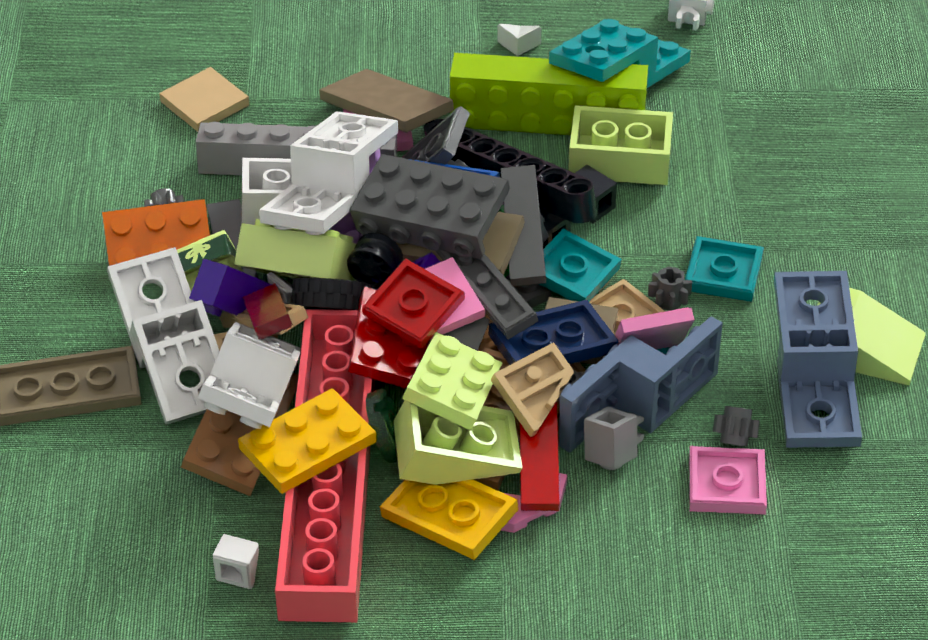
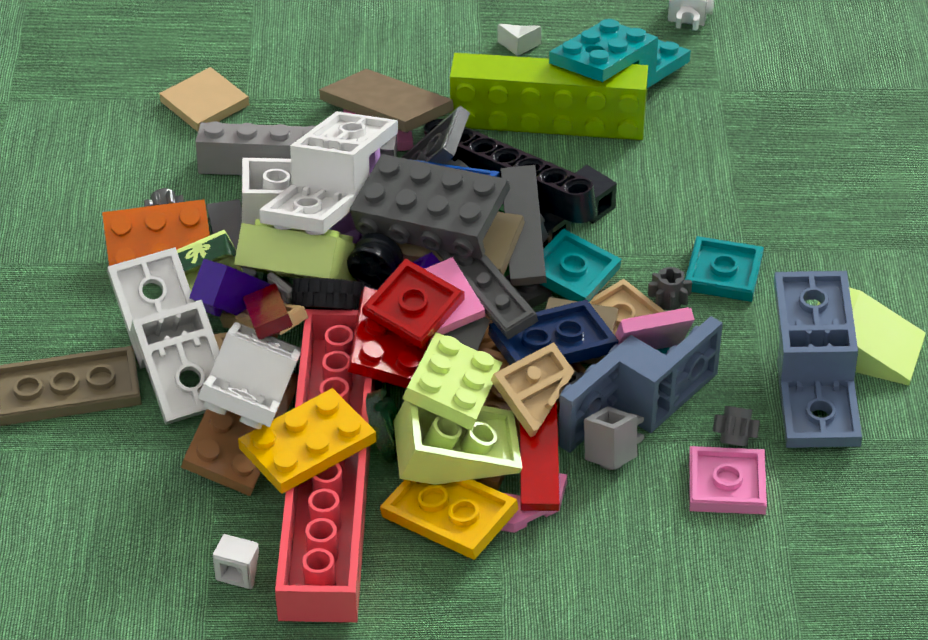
(622, 143): yellowish green brick -> none

